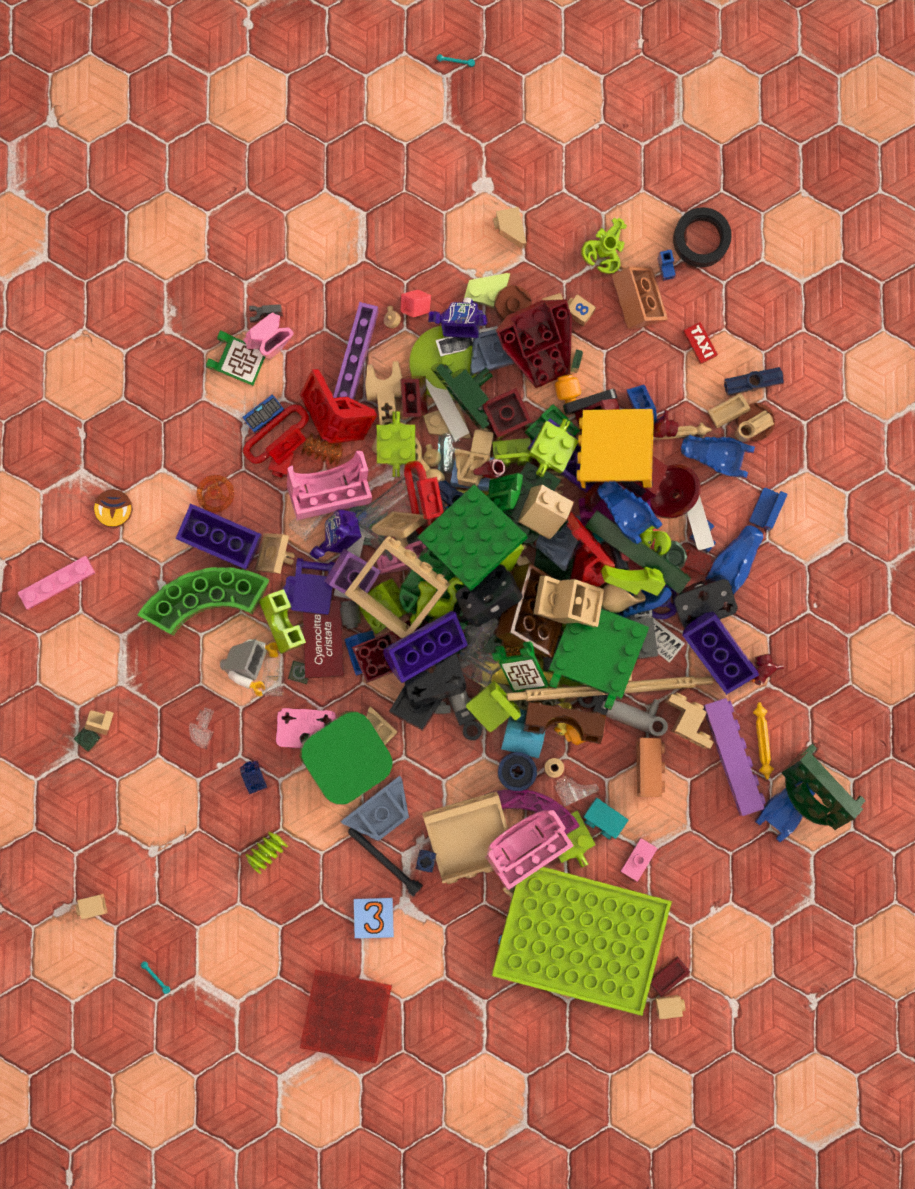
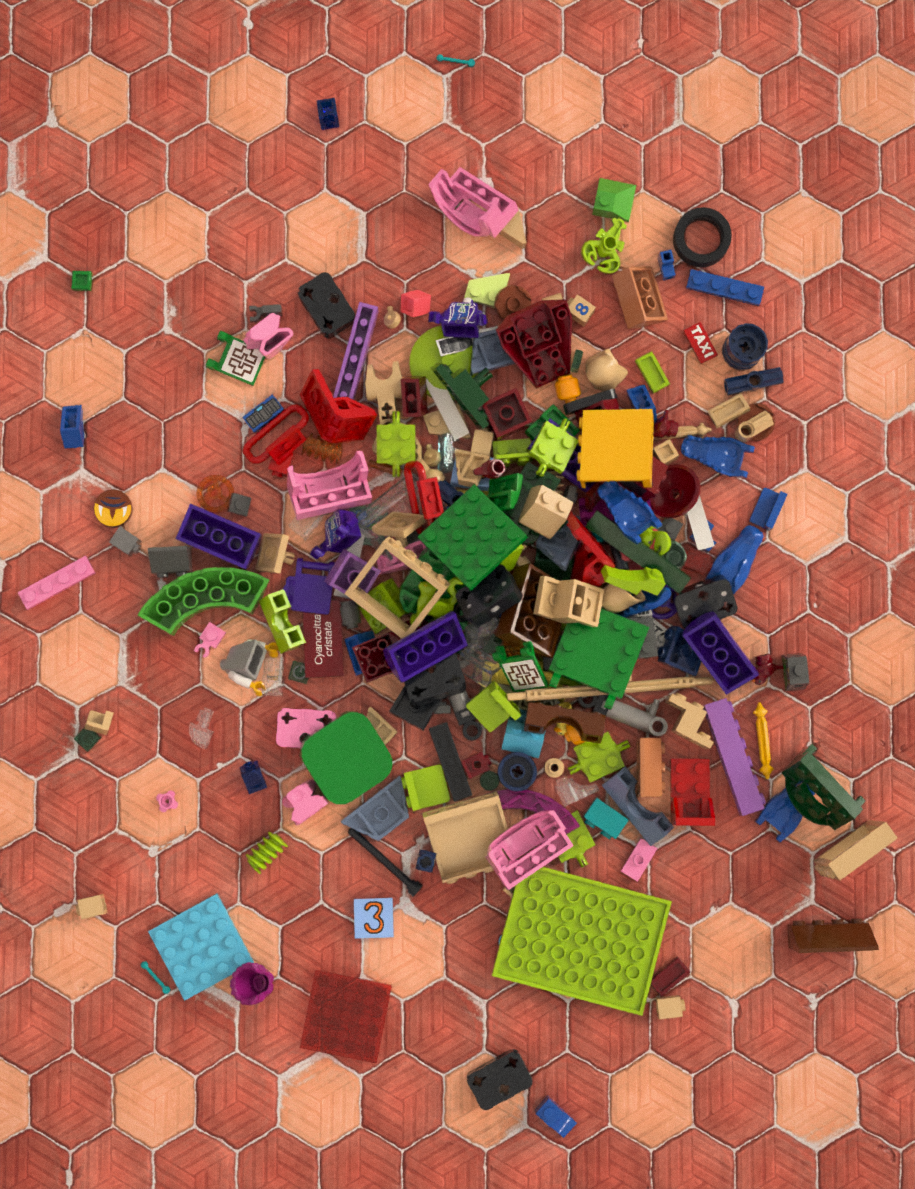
(72, 426): none -> blue arch
(81, 281): none -> green tile
(126, 541): none -> flat silver brick
(161, 798): none -> bright pink plate
(170, 560): none -> dark grey slope
(200, 946): none -> medium azure plate
(211, 637): none -> bright pink plate
(239, 504): none -> dark grey plate
(251, 983): none -> magenta hair
(304, 802): none -> bright pink piece
(321, 309): none -> black axle
(327, 113): none -> clear blue bracket
(383, 467): none -> dark orange animal
(425, 787): none -> lime bracket
(450, 761): none -> black plate
(468, 216): none -> bright pink piece
(468, 765): none -> dark red brick
(489, 780): none -> dark green plate
(496, 1073): none -> black axle
(555, 1116): none -> blue arch
(570, 493): none -> dark grey plate
(599, 759): none -> lime plate
(604, 371): none -> tan piece
(614, 199): none -> bright green slope
(651, 825): none -> sand blue arch
(652, 372): none -> lime tile
(665, 452): none -> tan panel
(671, 527): none -> dark grey plate
(678, 653): none -> dark blue plate
(690, 793): none -> red bracket
(725, 287): none -> blue plate
(754, 343): none -> dark blue wheel
(795, 671): none -> dark grey torso
(831, 937): none -> reddish brown slope
(854, 849): none -> tan window

